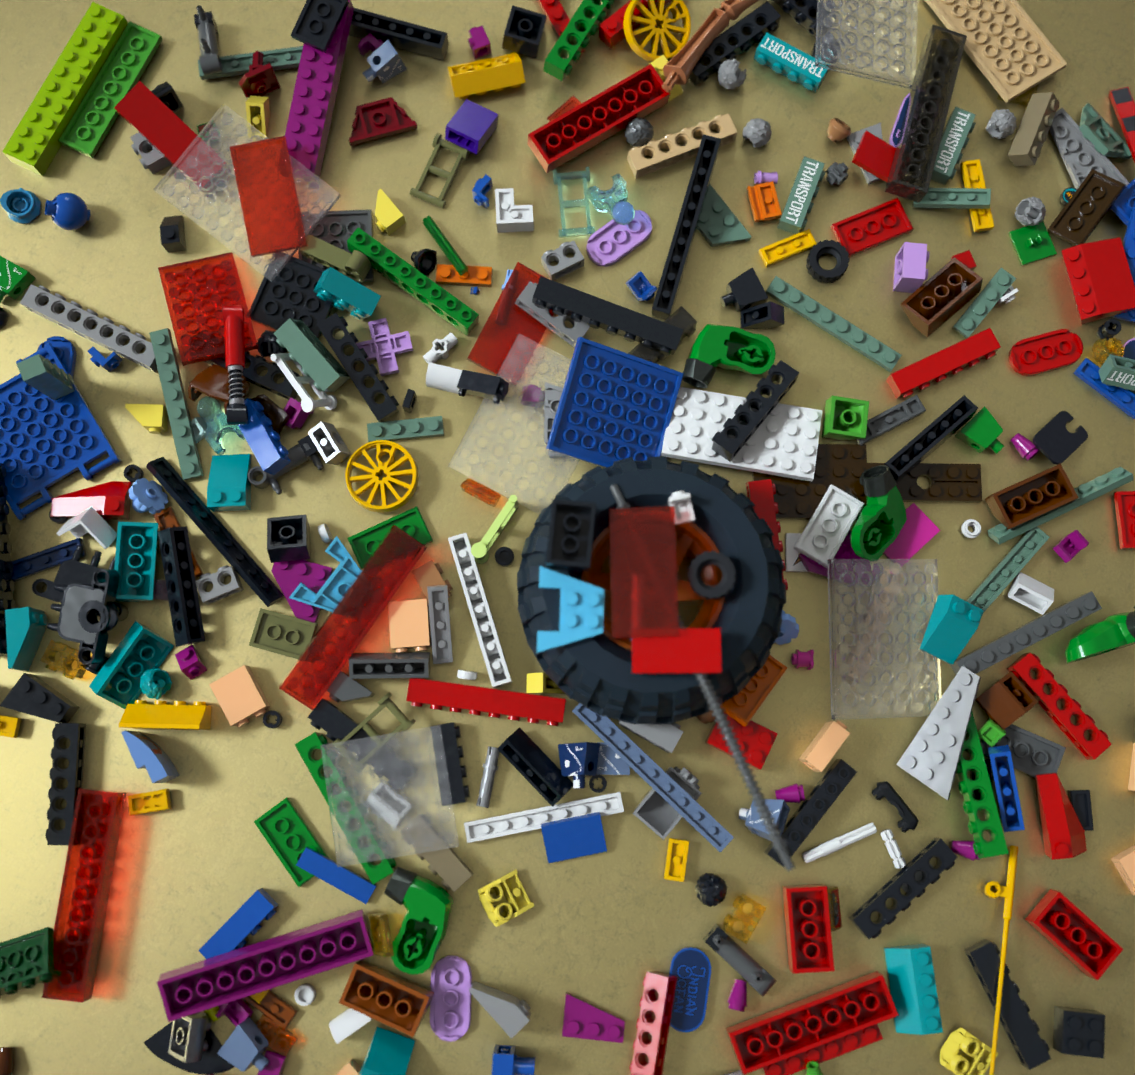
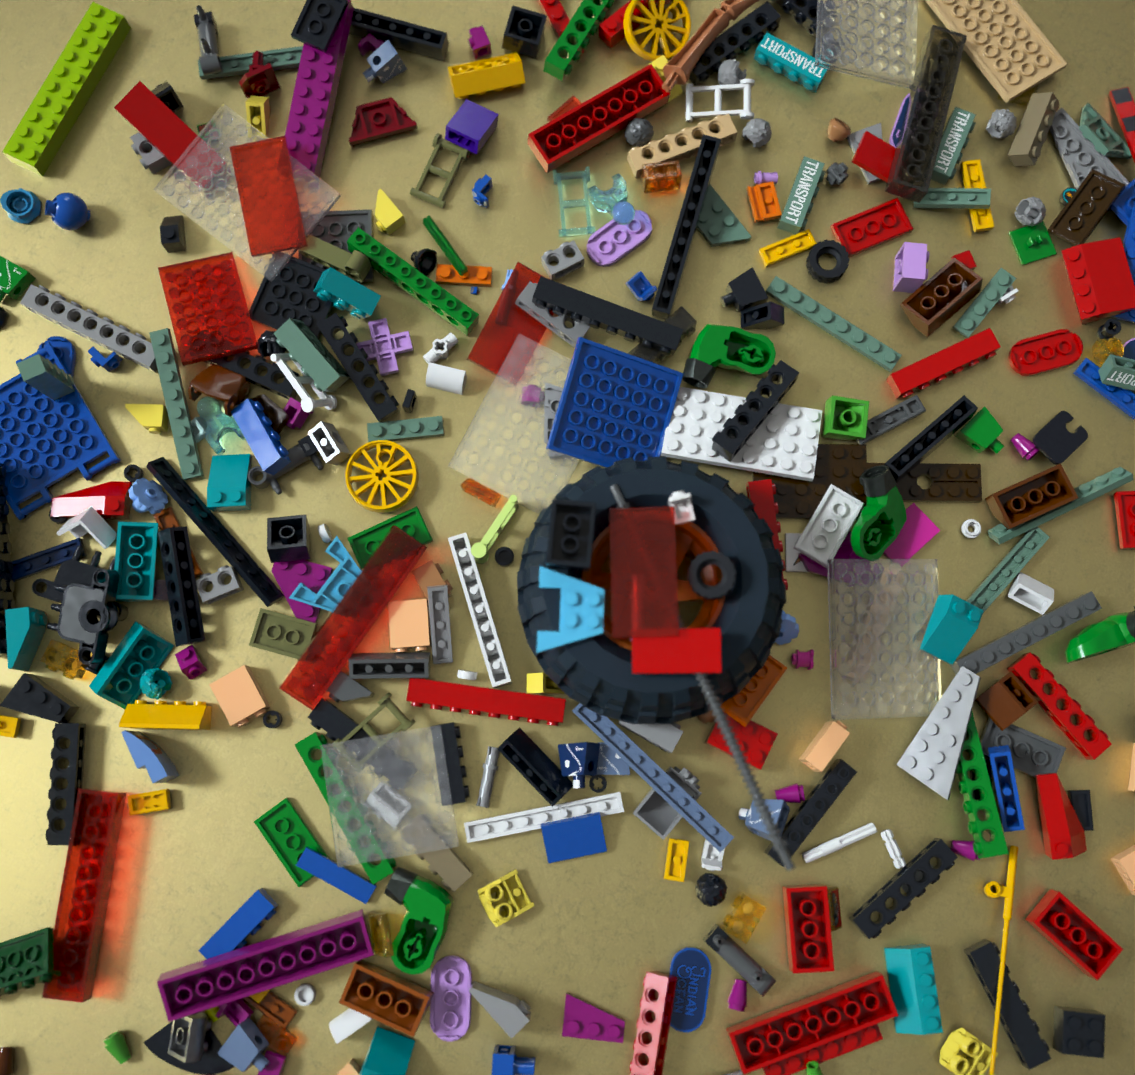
(113, 82): bright green plate -> none
(117, 1046): none -> bright green cone
(235, 363): piece -> none
(482, 386): black brick -> none
(510, 216): white panel -> none
(661, 176): none -> clear orange brick
(711, 857): none -> white bracket
(745, 114): none -> white piece
(909, 820): black piece -> none
(991, 732): bright green tile -> none
(1070, 545): magenta bracket -> none

